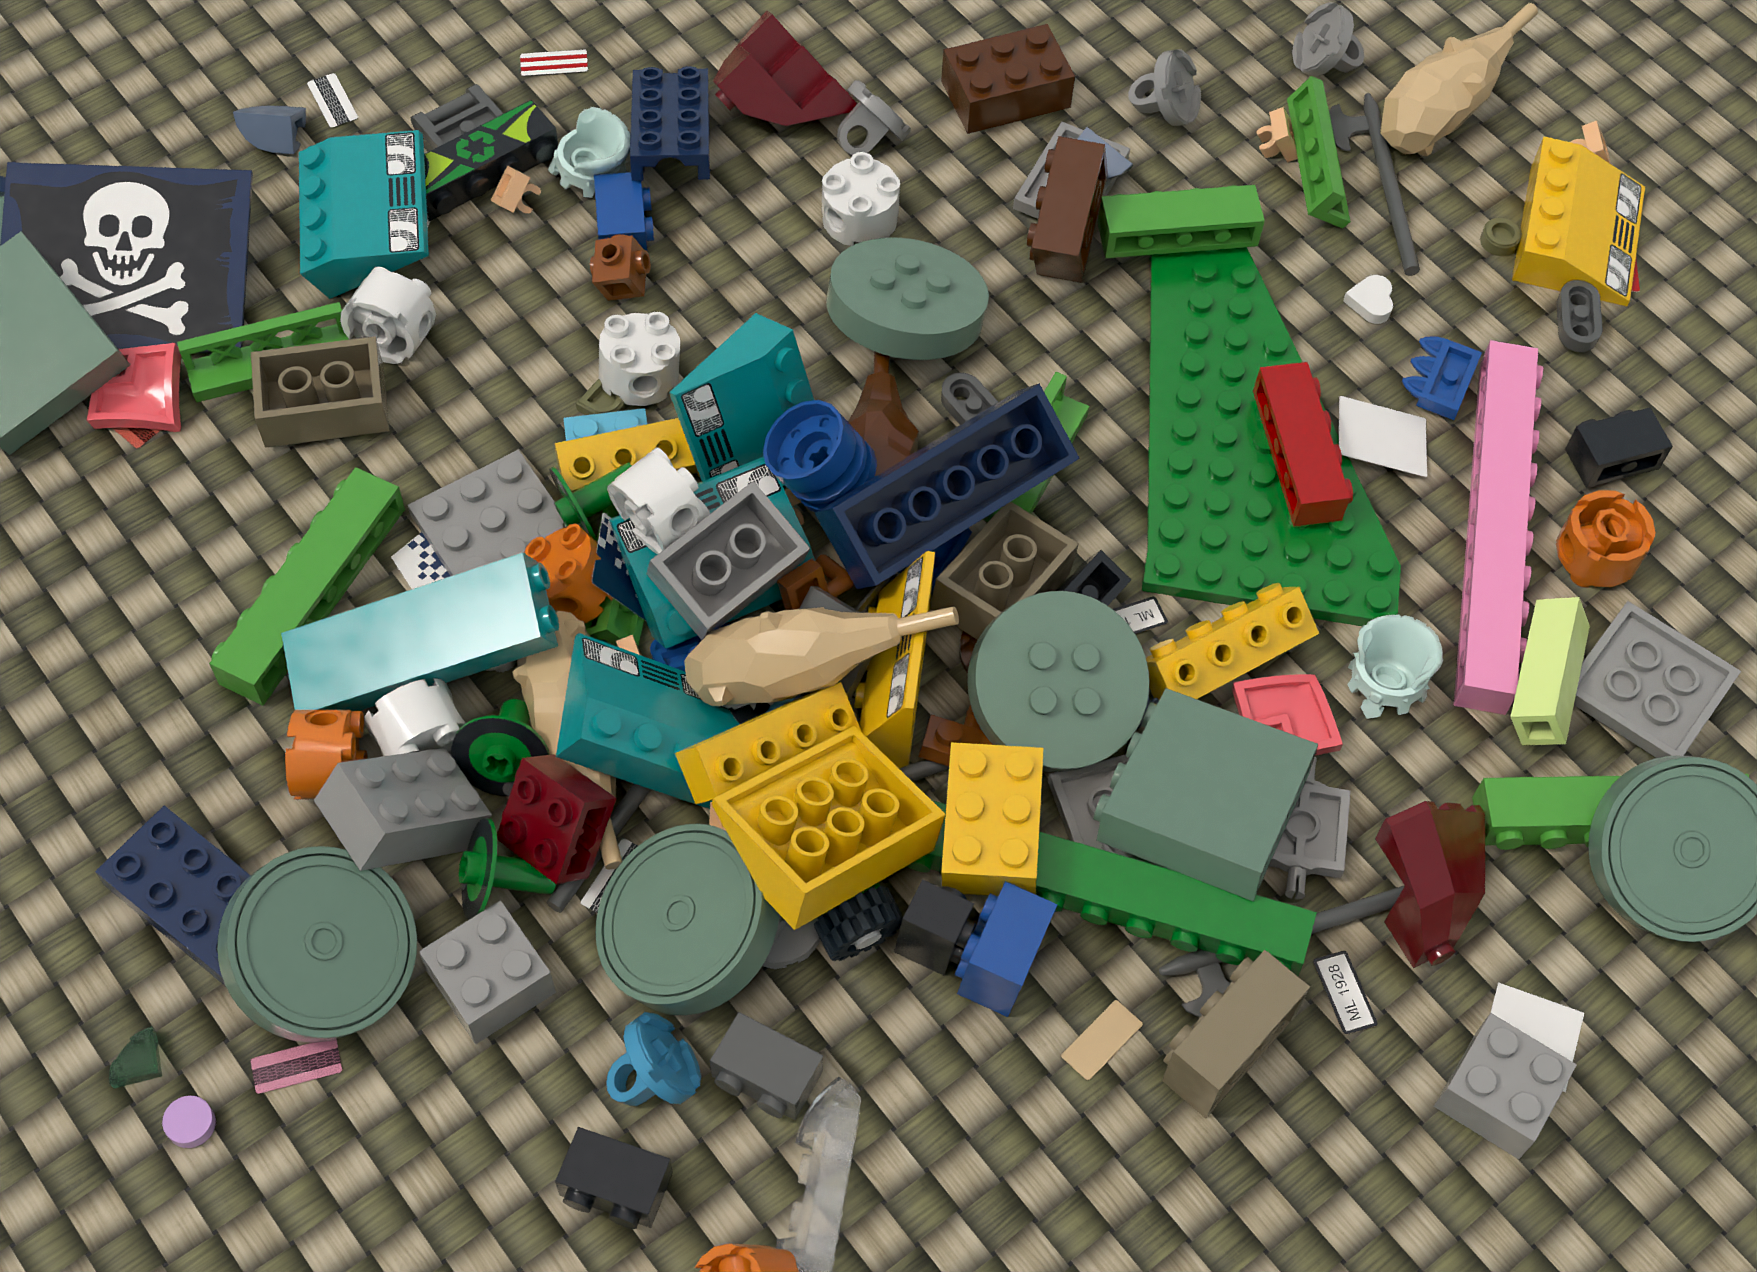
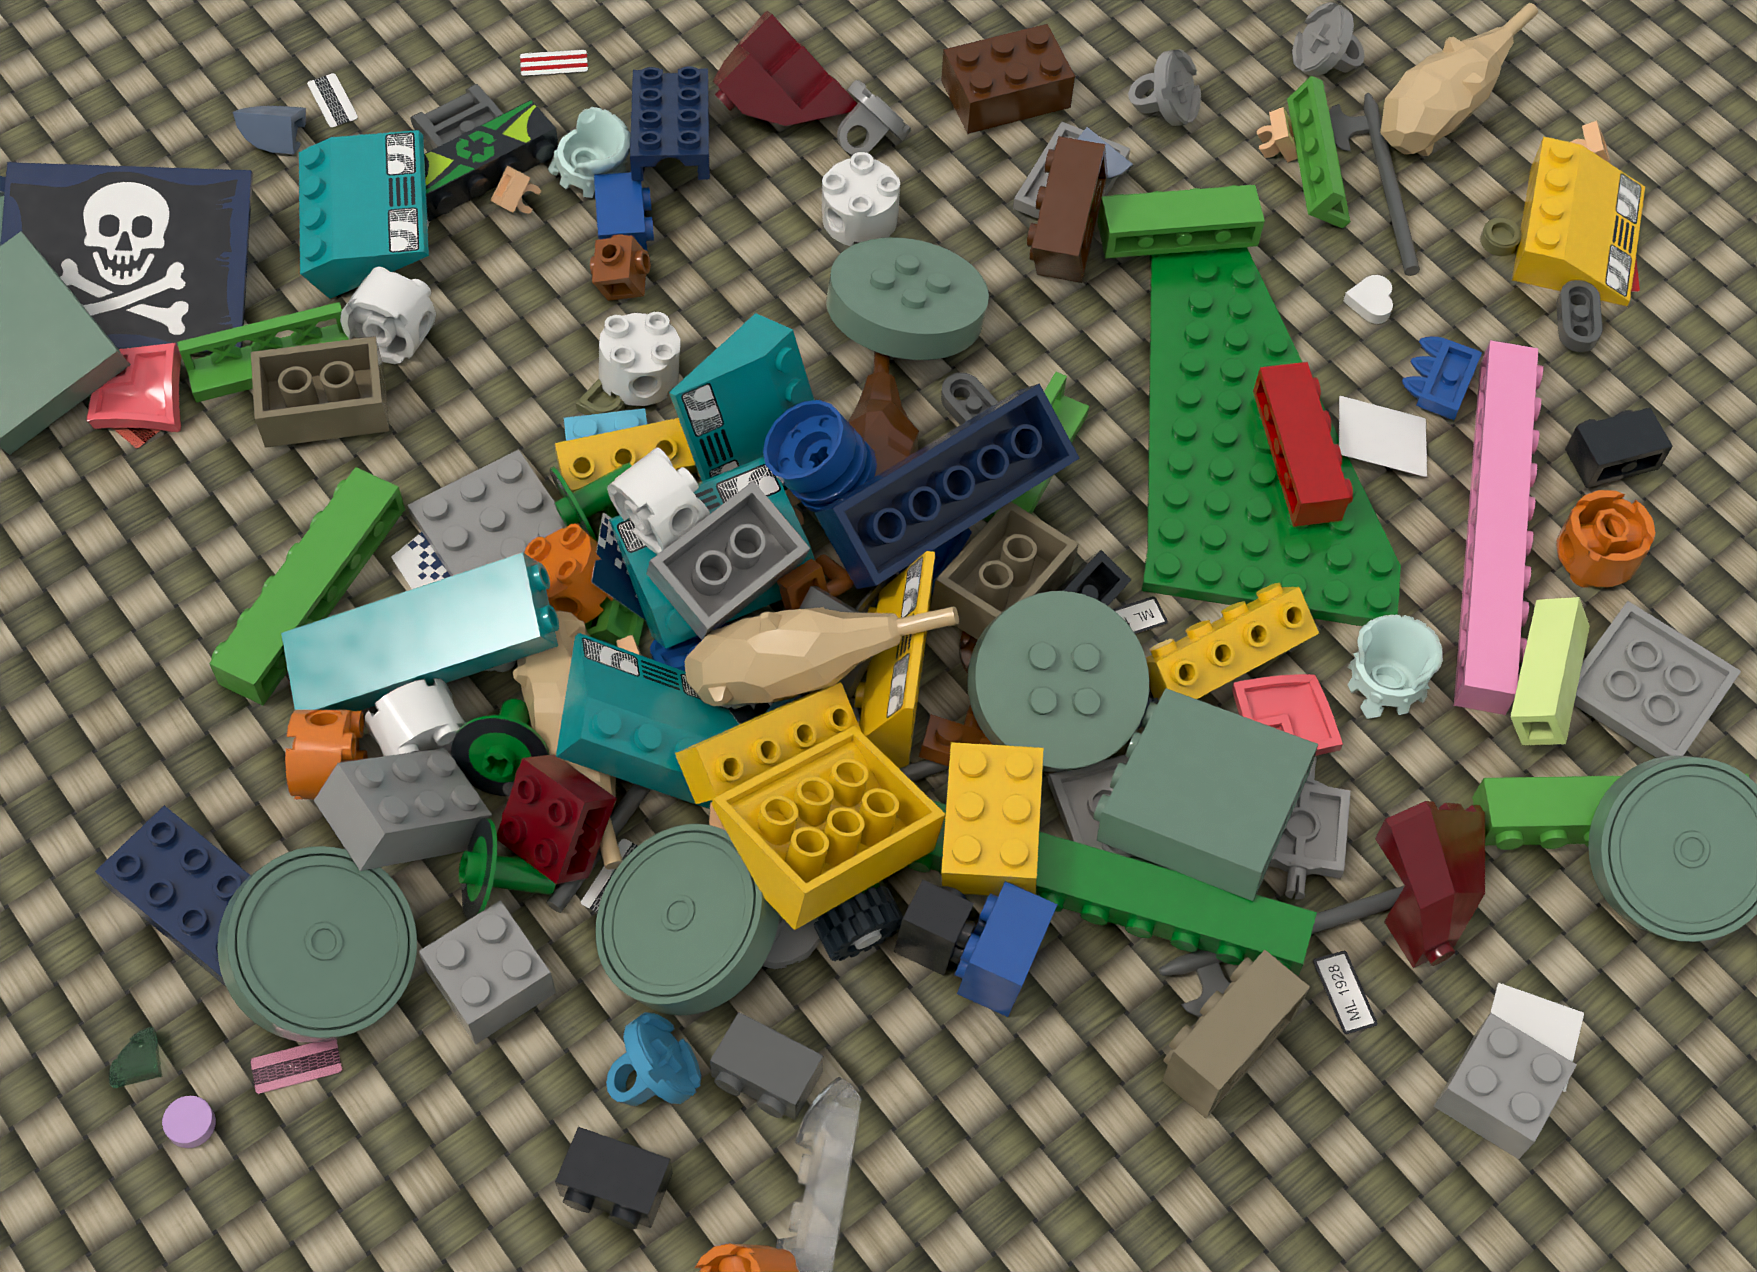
(1101, 1040): tan sticker -> none

